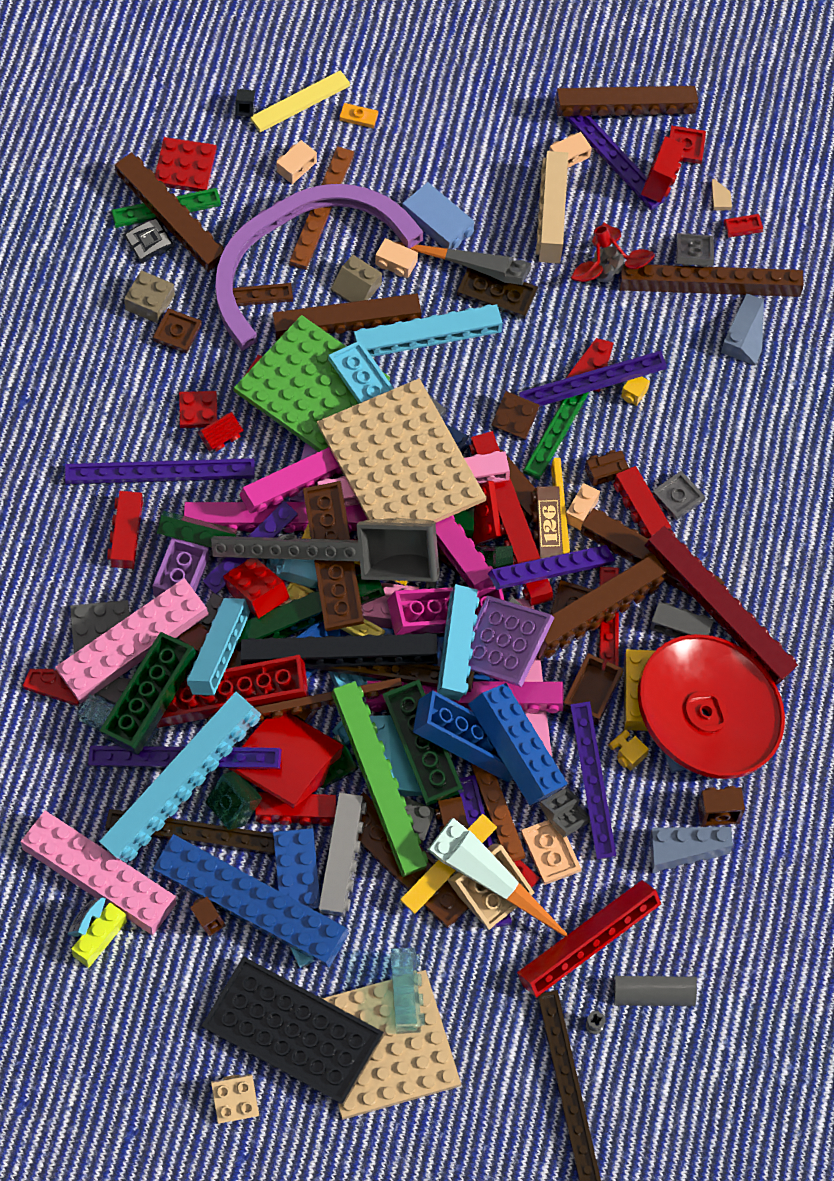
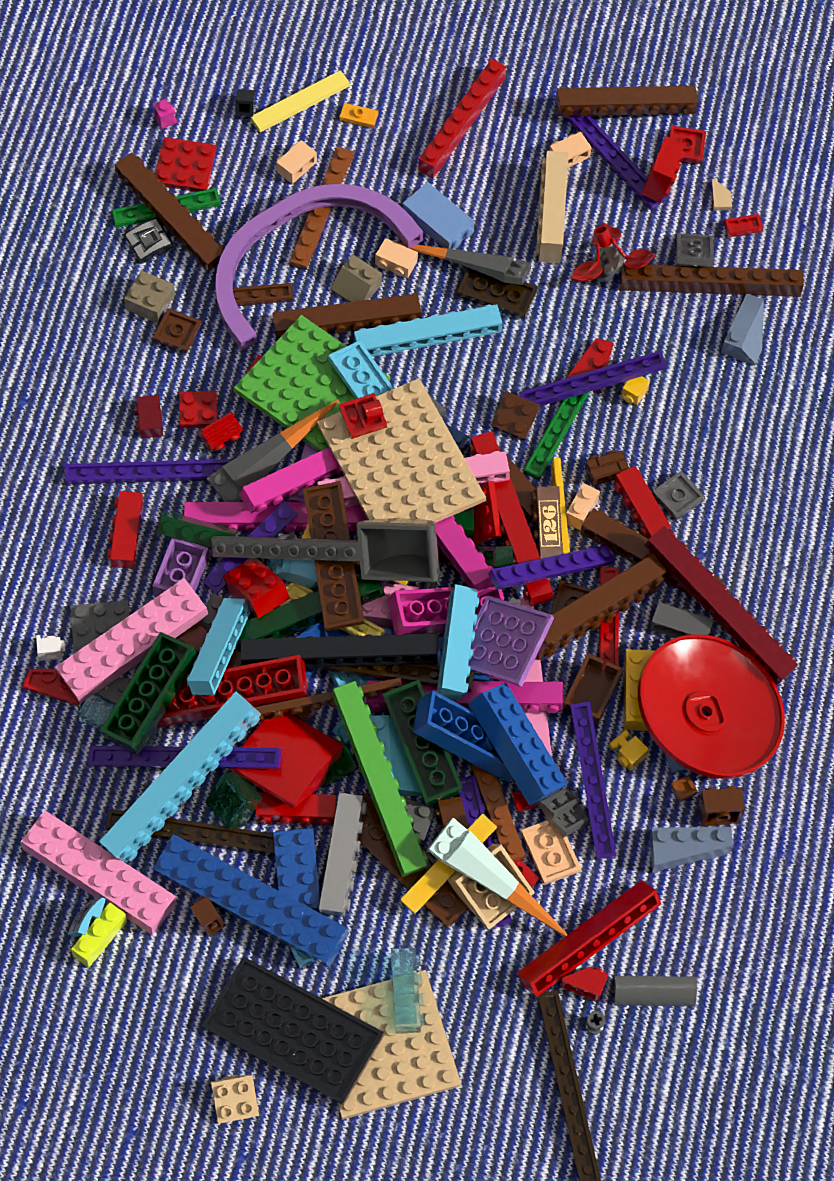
(50, 648): none -> white brick
(149, 416): none -> dark red brick
(164, 113): none -> dark pink brick
(261, 459): none -> dark grey plate
(363, 415): none -> red plate
(462, 118): none -> red brick
(521, 803): none -> red plate
(586, 982): none -> red slope
(684, 788): none -> dark orange plate

